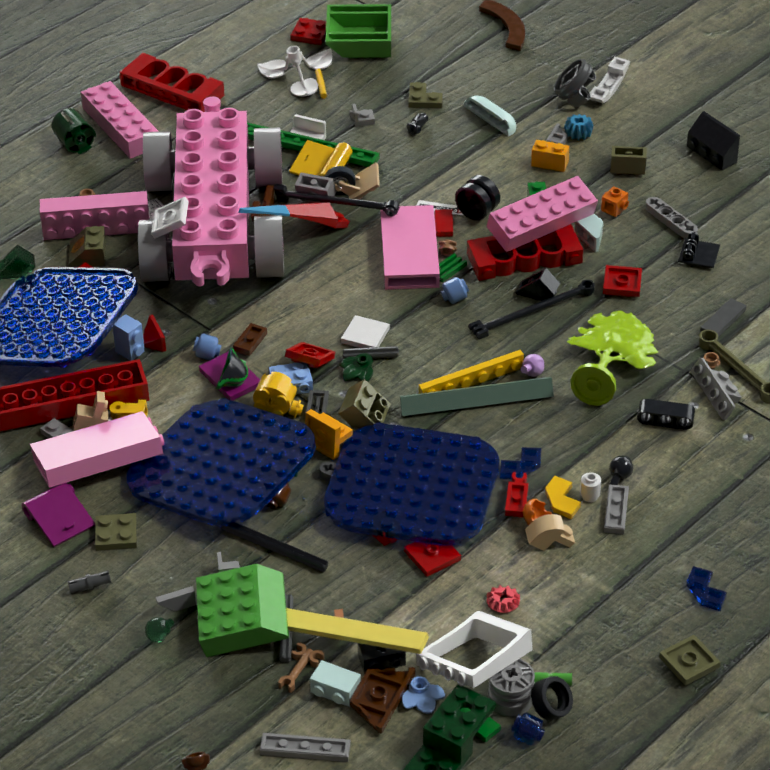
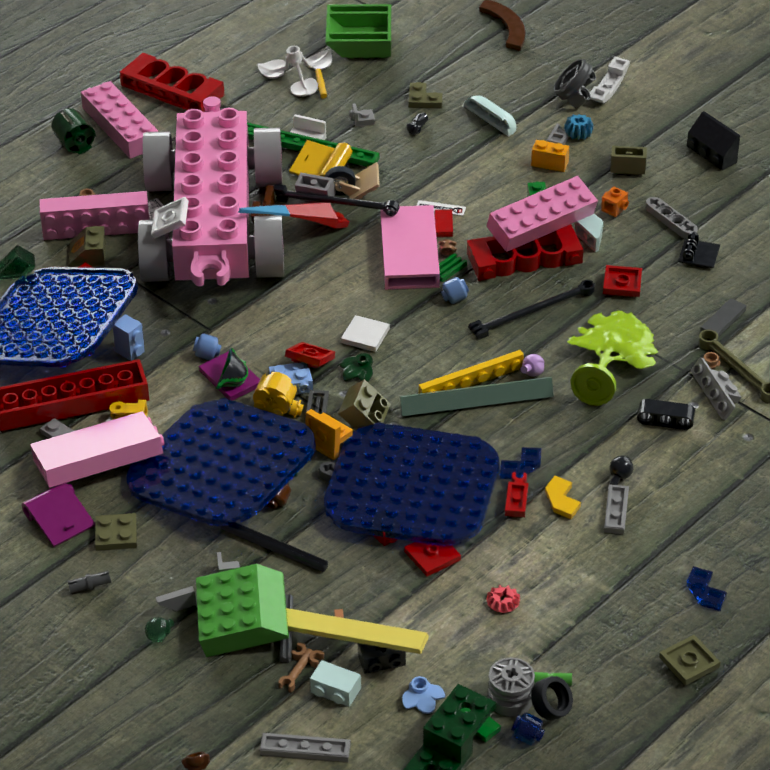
(89, 416): tan brick -> none
(153, 336): red slope -> none
(250, 339): reddish brown plate -> none
(309, 31): red plate -> none
(376, 352): dark grey axle -> none
(380, 695): reddish brown wing -> none
(477, 197): black wheel -> none
(512, 637): white windscreen -> none
(534, 509): orange hair -> none
(538, 286): black slope -> none
(547, 529): tan brick -> none
(590, 487): white brick -> none

